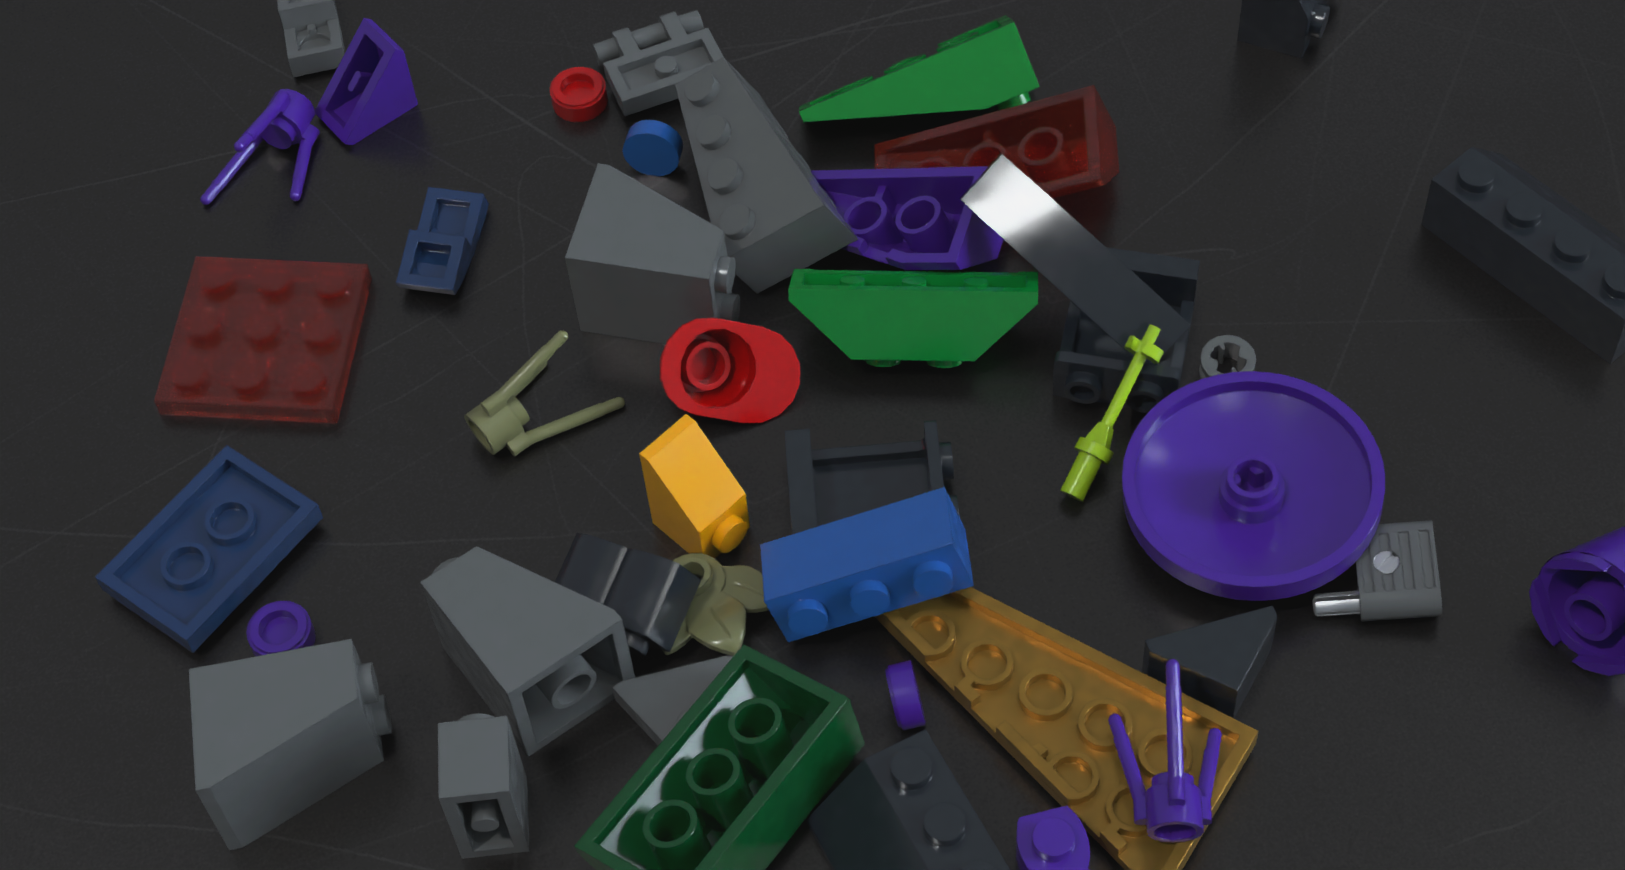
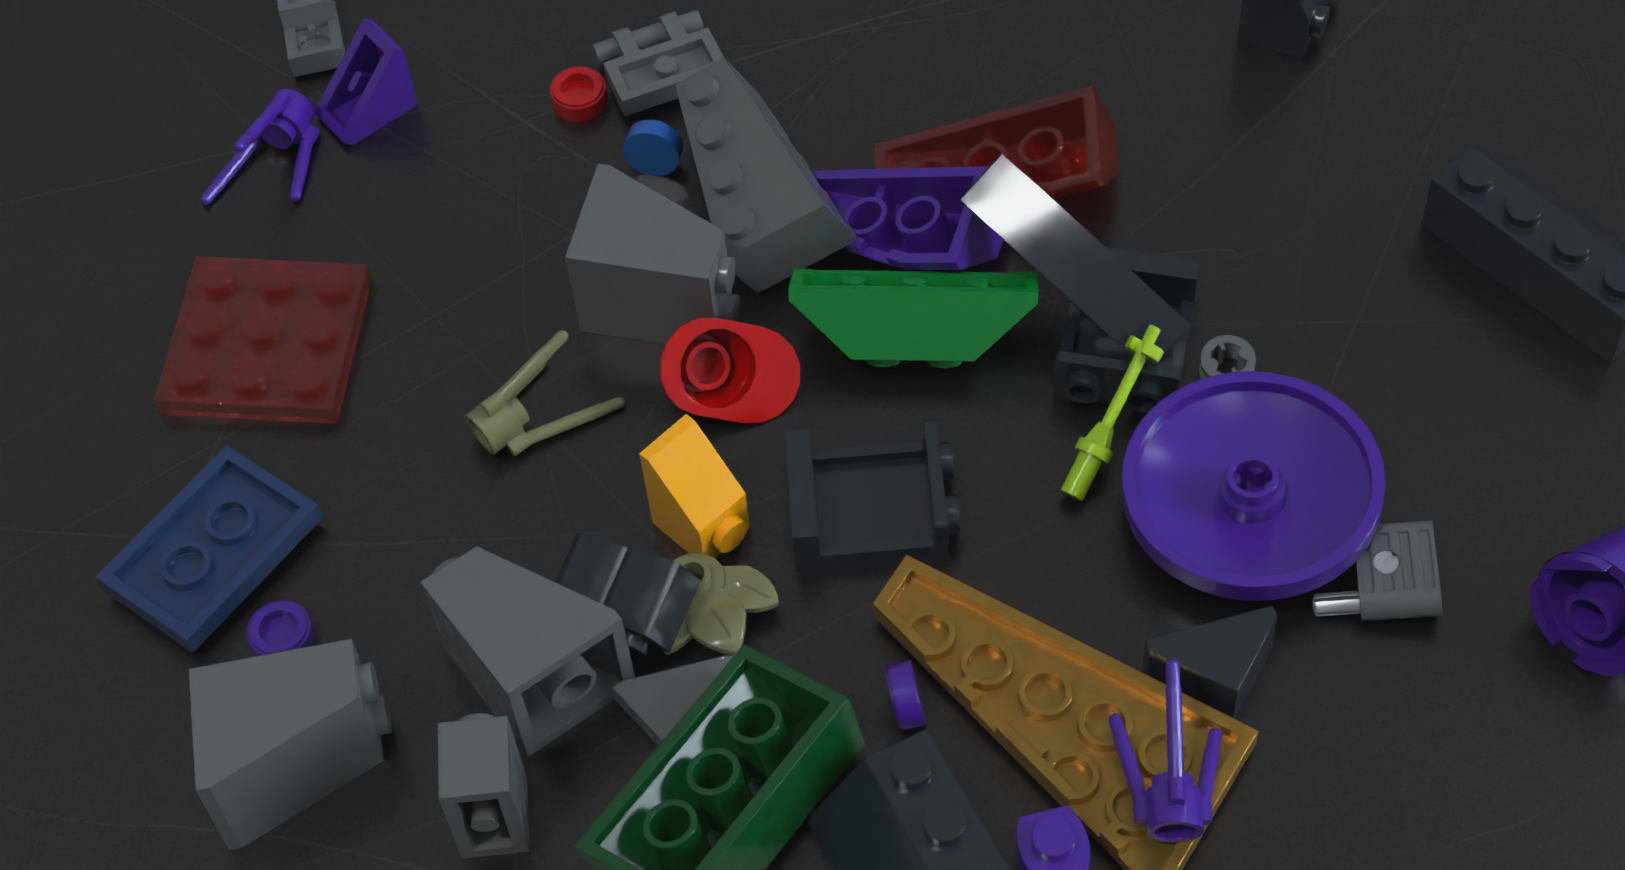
(445, 241): dark blue slope -> none
(866, 565): blue brick -> none
(965, 74): green wedge -> none

